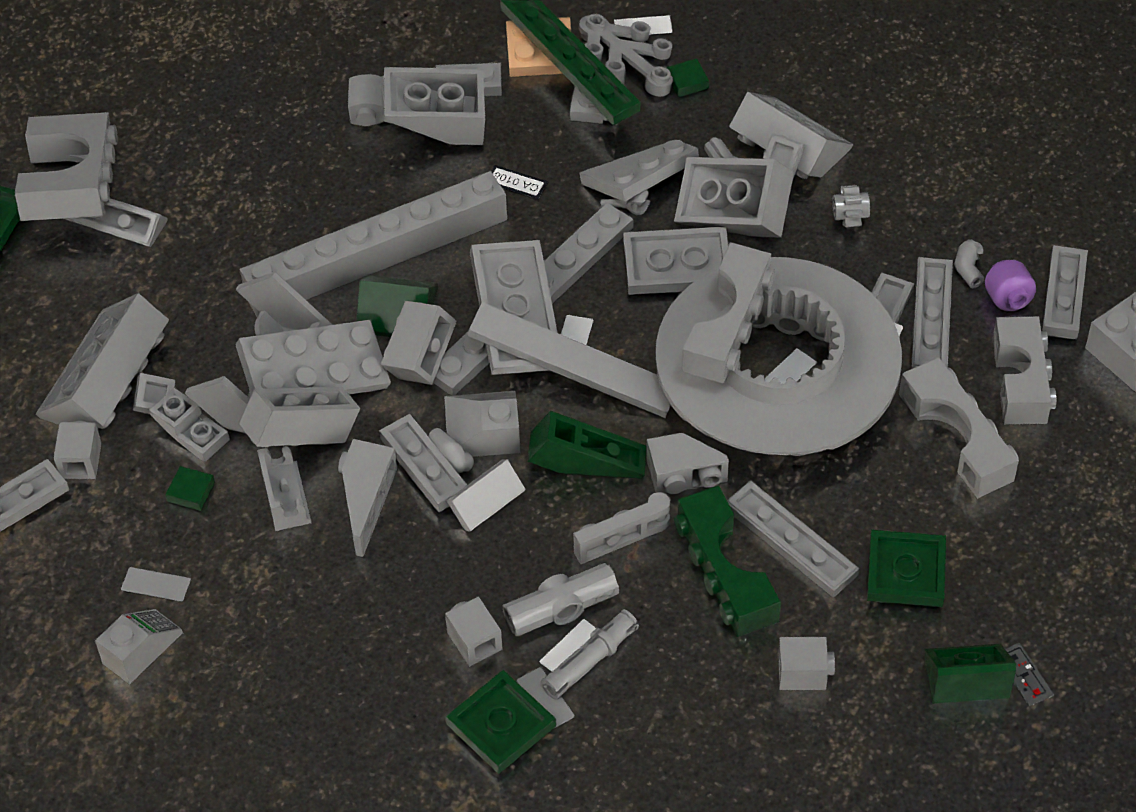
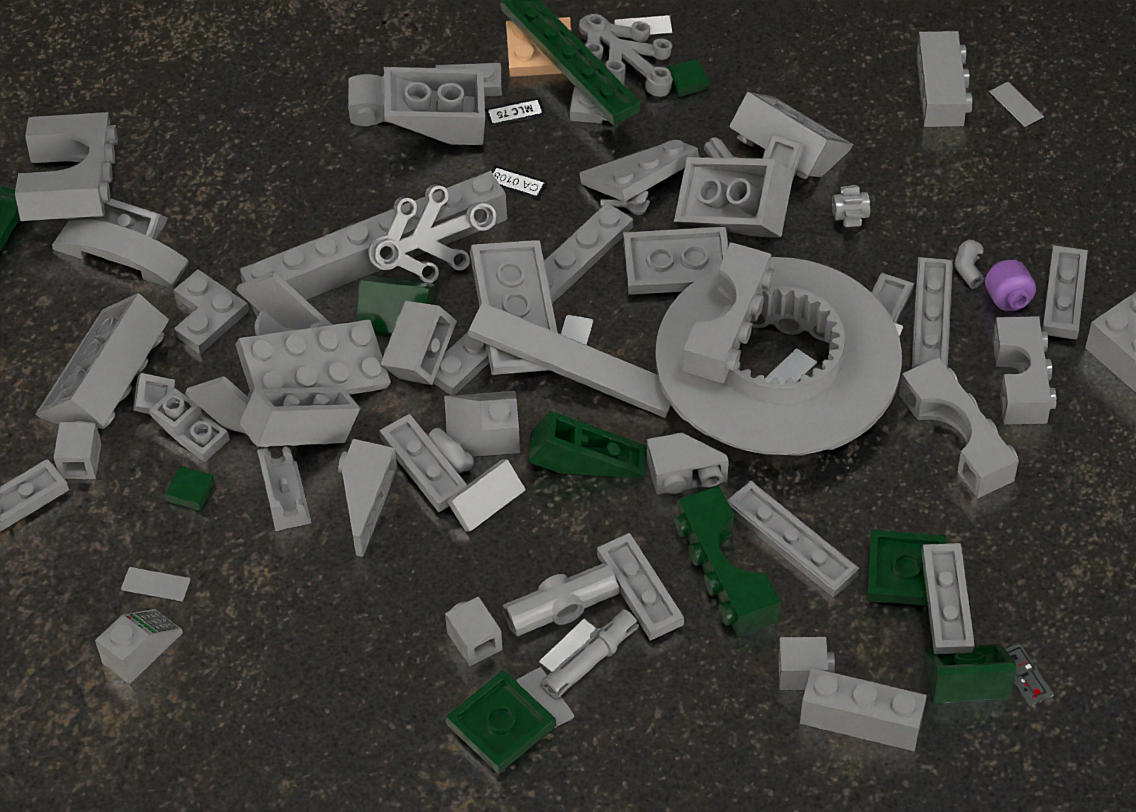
(124, 246): none -> light grey slope
(213, 311): none -> light grey plate
(426, 235): none -> light grey plant
(515, 111): none -> sticker
(622, 528): light grey plate -> none
(641, 587): none -> light grey plate
(862, 709): none -> light grey brick
(943, 79): none -> light grey brick
(947, 598): none -> light grey plate
(1016, 104): none -> light grey sticker

